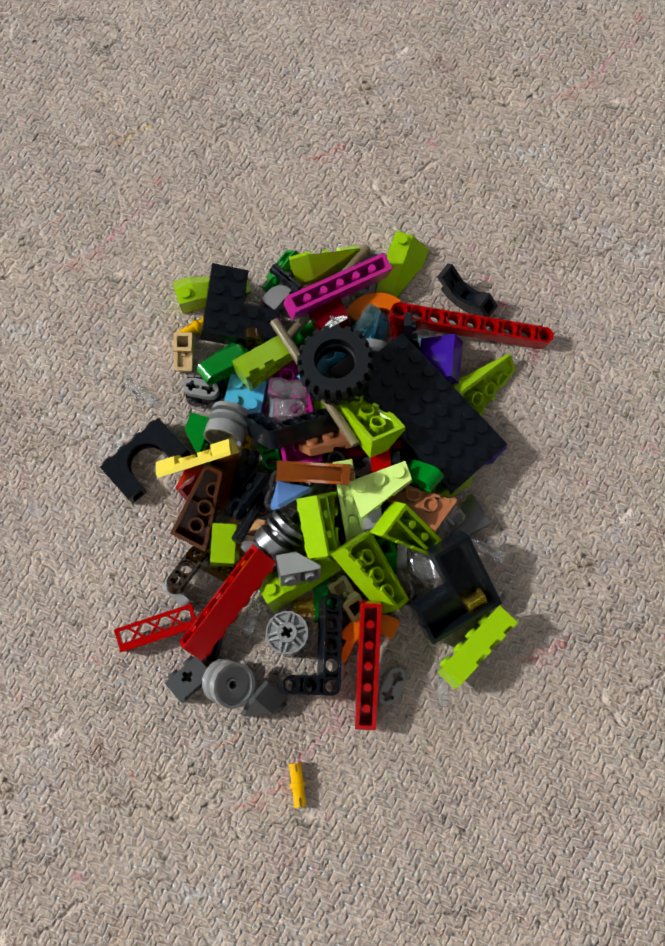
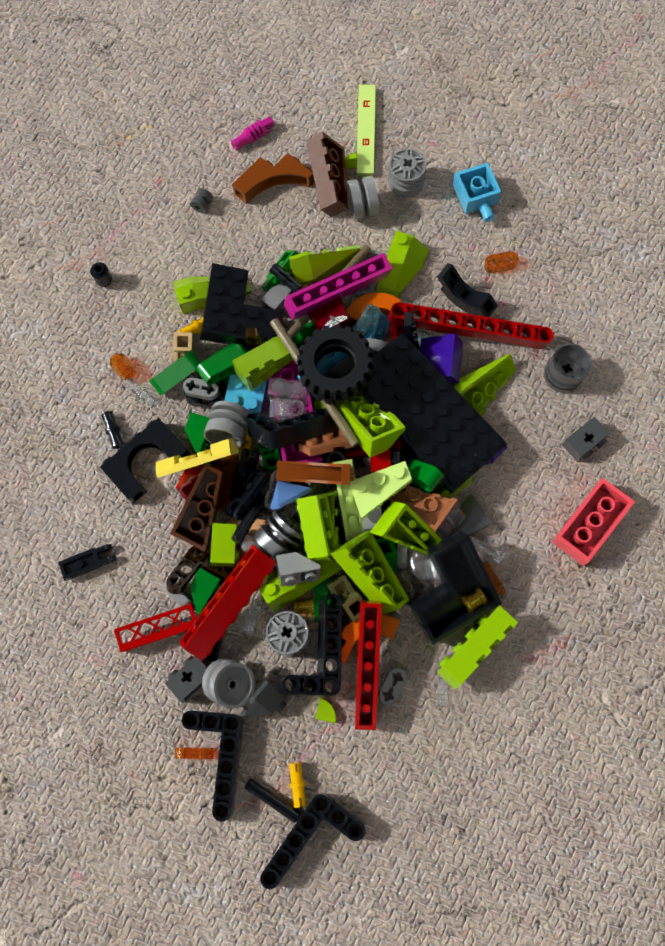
(85, 562): none -> black hinge
(101, 274): none -> black brick
(112, 429): none -> black pin
(122, 366): none -> clear orange brick
(175, 372): none -> green beam
(193, 753): none -> clear orange beam
(201, 201): none -> dark grey wheel
(203, 589): none -> green slope
(224, 755): none -> black beam
(253, 133): none -> dark pink hinge
(264, 175): none -> dark orange arch
(272, 800): none -> black axle
(305, 833): none -> black beam
(325, 711): none -> lime tile
(329, 173): none -> reddish brown wedge
(351, 161): none -> lime tile
(363, 198): none -> light grey wheel
(366, 131): none -> yellowish green tile
(406, 172): none -> light grey wheel
(477, 190): none -> medium azure brick
(495, 580): none -> clear orange beam
(501, 262): none -> clear orange beam
(572, 360): none -> flat silver wheel
(593, 522): none -> coral brick
(594, 432): none -> dark grey brick

